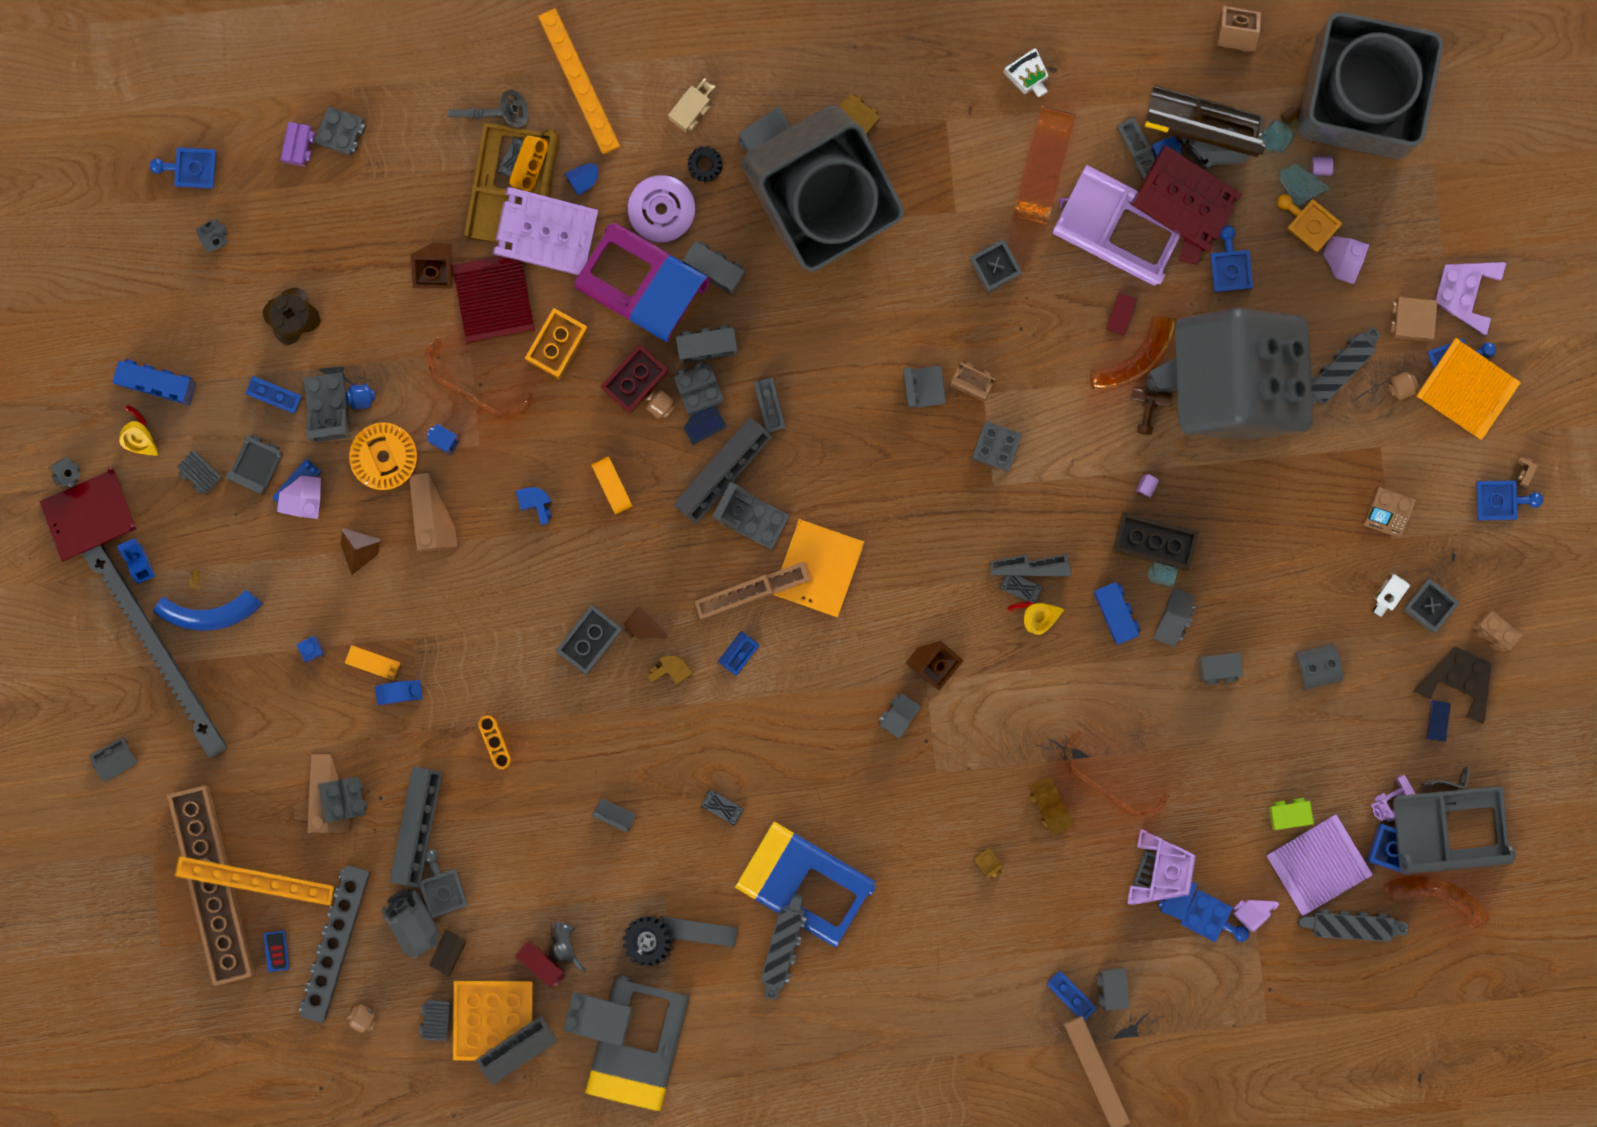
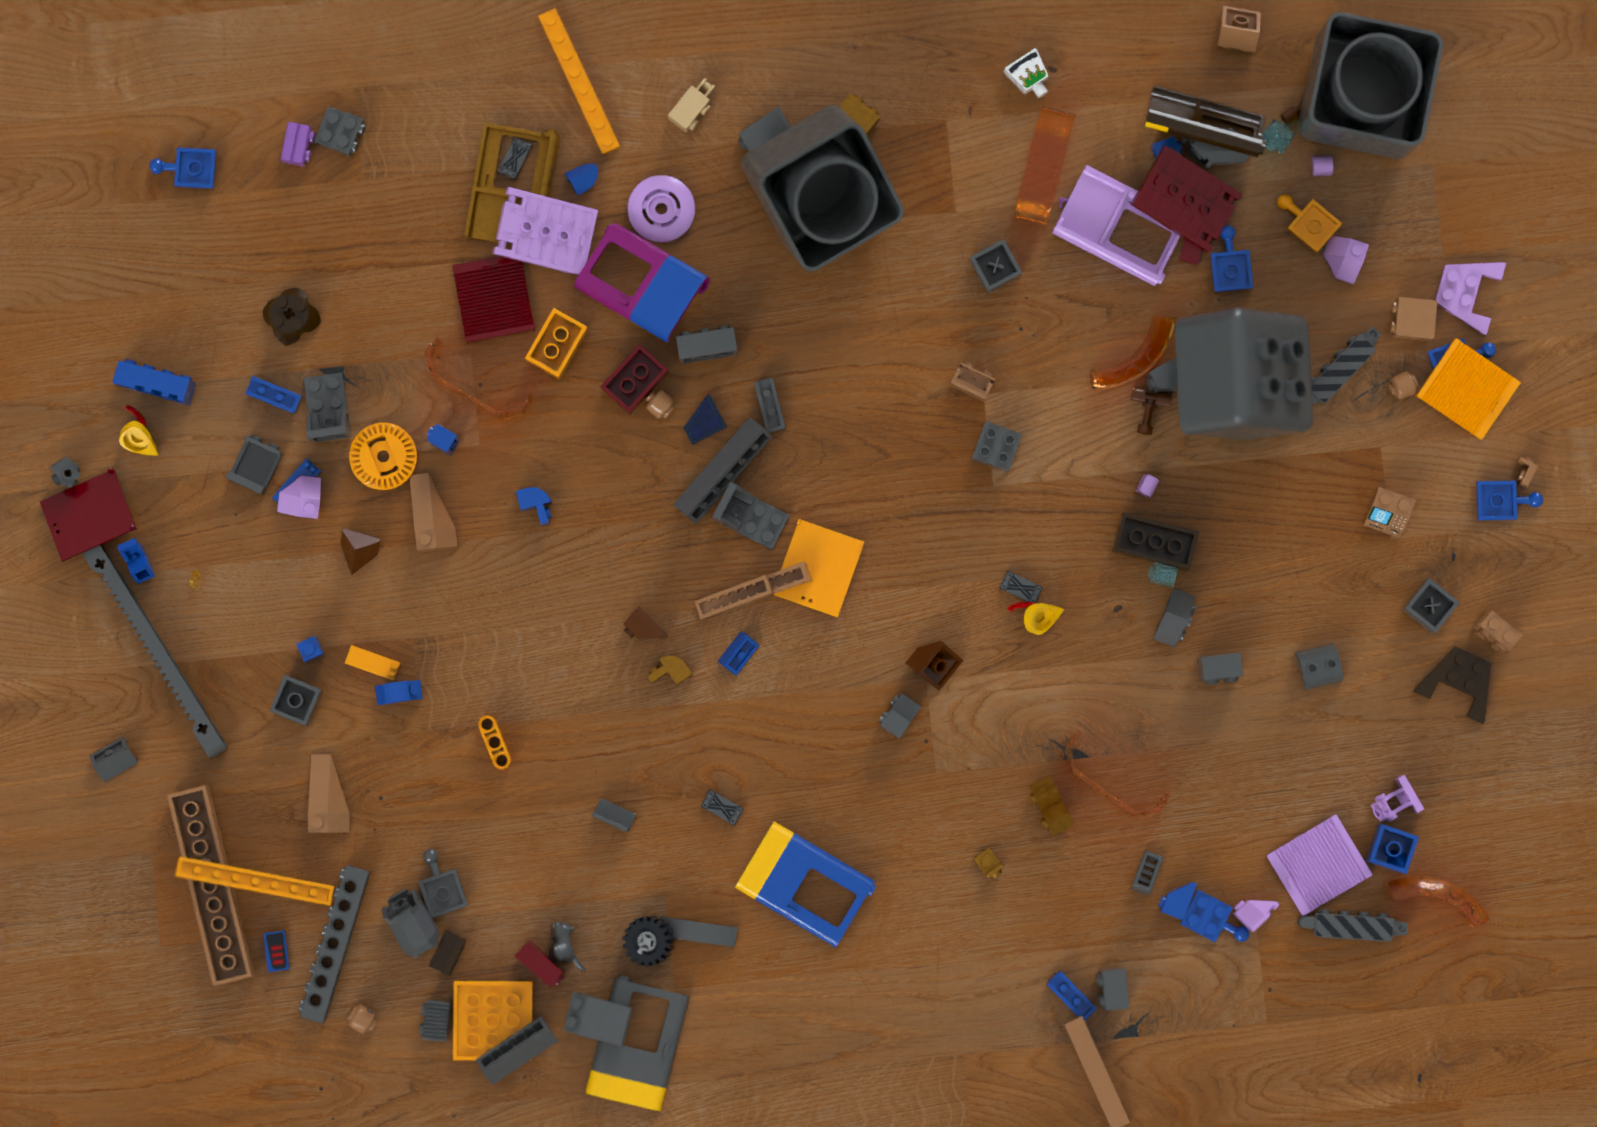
(199, 472): dark grey brick -> none
(210, 619): blue brick -> none
(212, 235): dark grey brick -> none
(296, 700): none -> dark grey brick
(342, 799): dark grey plate -> none
(360, 396): blue head -> none
(416, 827): dark grey brick -> none
(432, 266): reddish brown slope -> none
(506, 111): dark grey dish -> none
(528, 163): light orange beam -> none
(589, 640): dark grey brick -> none
(611, 485): light orange beam -> none
(698, 388): dark grey plate -> none
(705, 175): black tyre -> none
(715, 265): dark grey brick -> none
(782, 946): dark grey hinge -> none
(924, 387): dark grey bracket -> none
(1021, 566): dark grey slope -> none
(1117, 613): blue brick -> none
(1121, 314): dark red tile -> none
(1137, 146): dark grey slope -> none
(1171, 871): lavender wing -> none
(1291, 815): lime brick -> none
(1301, 184): clear light blue wing -> none
(1392, 585): white torso -> none
(1424, 831): dark grey piece -> none
(1438, 721): clear blue slope -> none
(1461, 785): dark grey piece -> none

